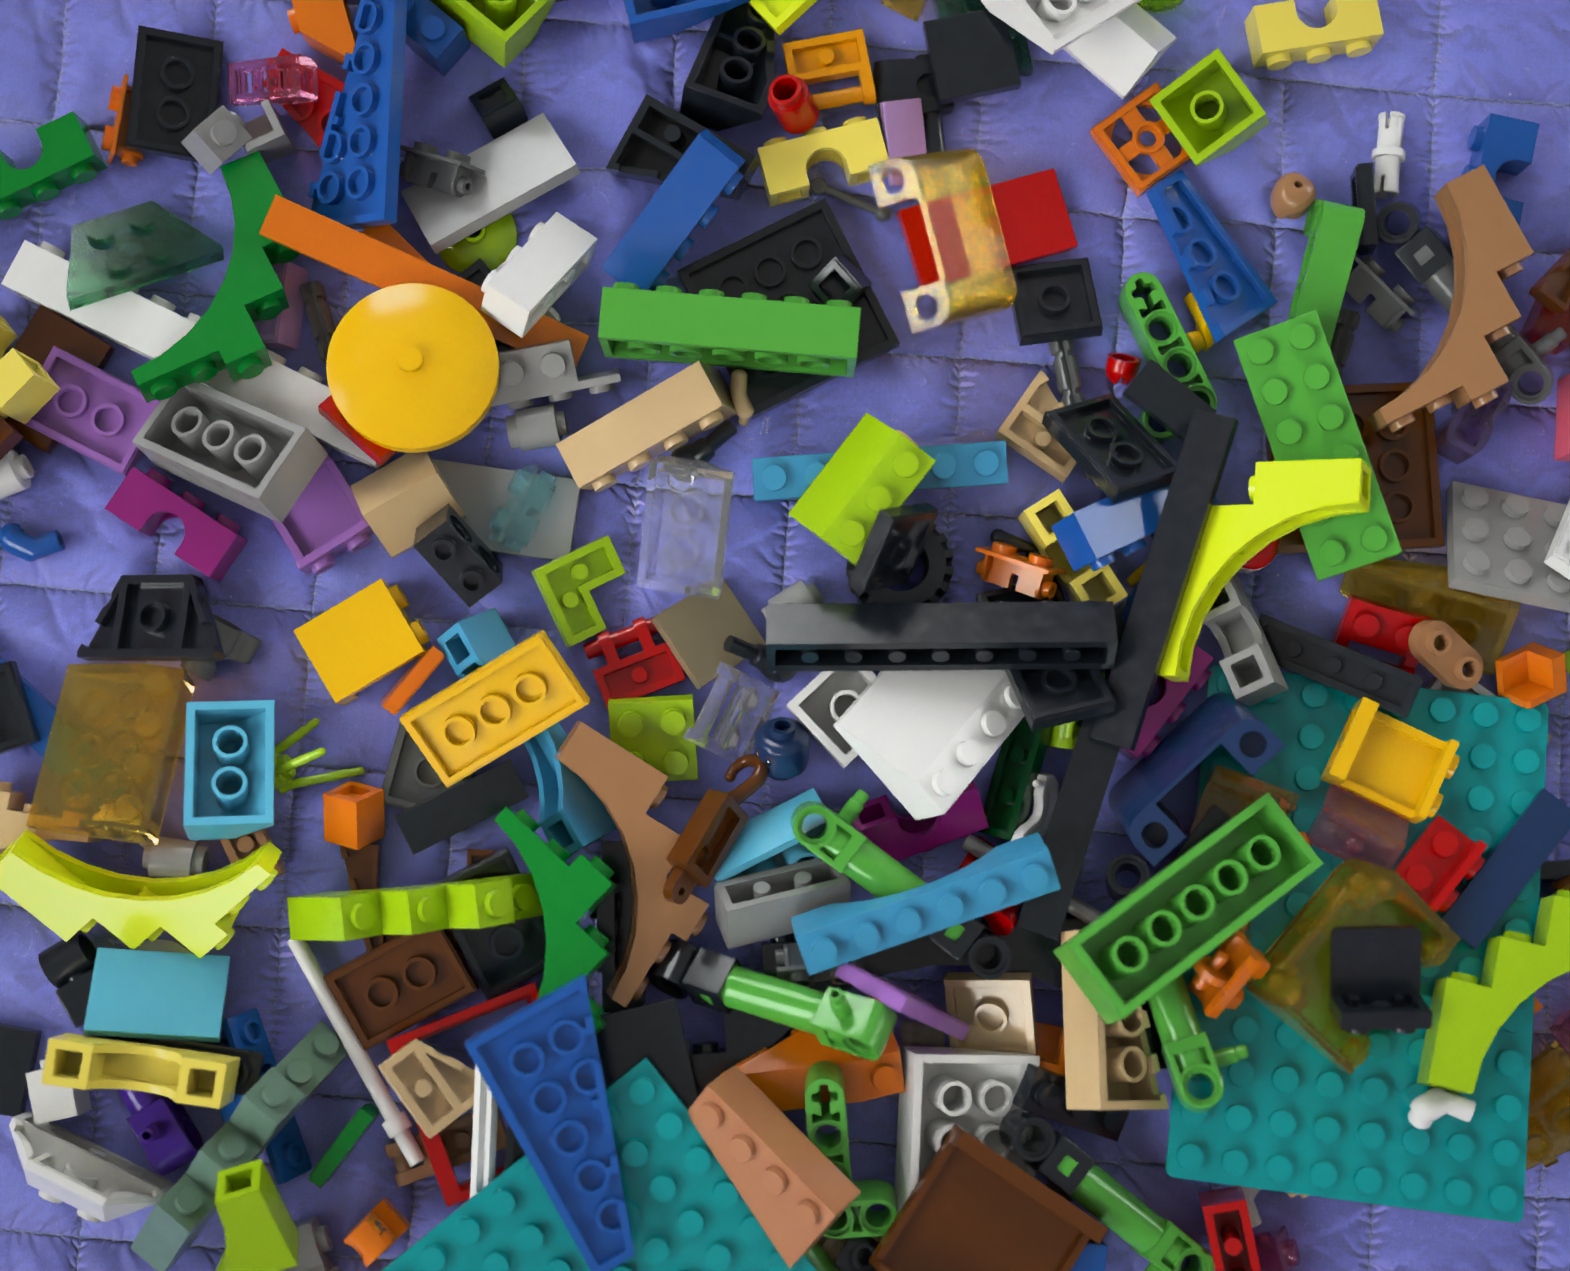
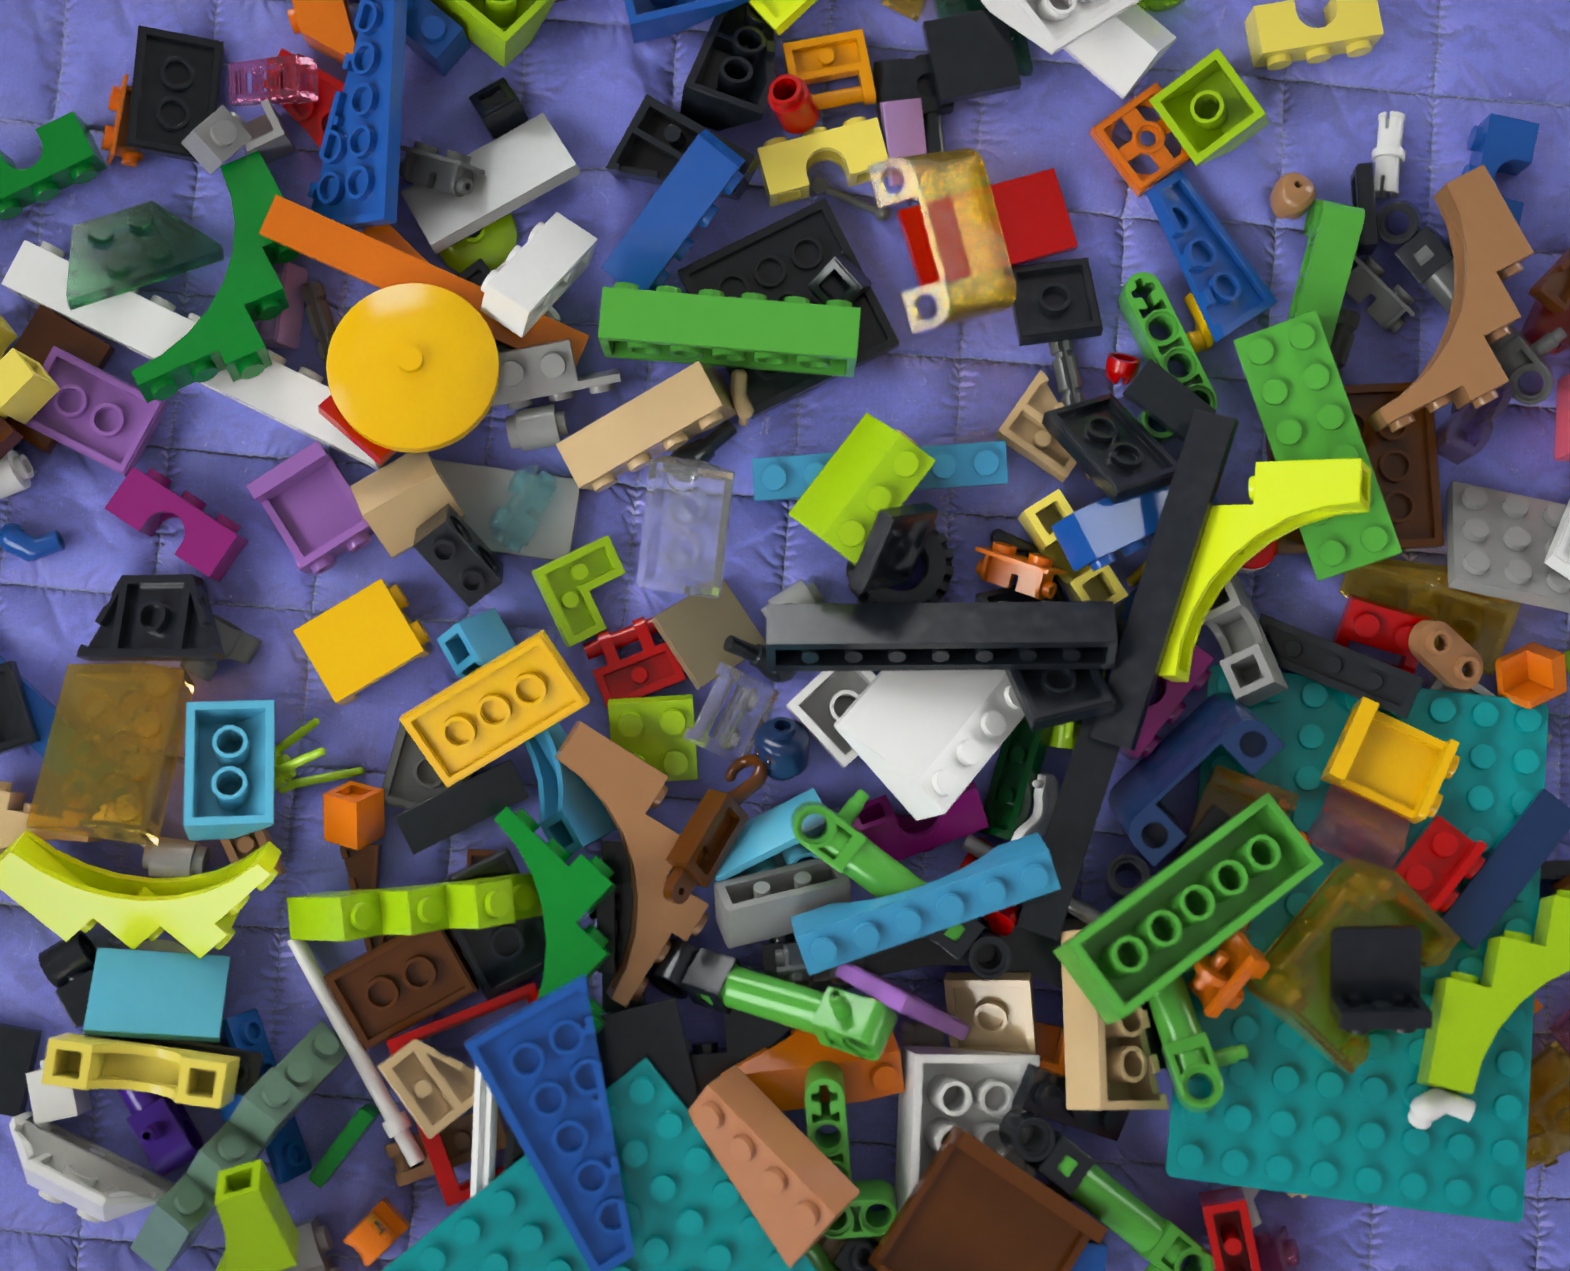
(232, 449): light grey brick -> none
(412, 680): orange tile -> none

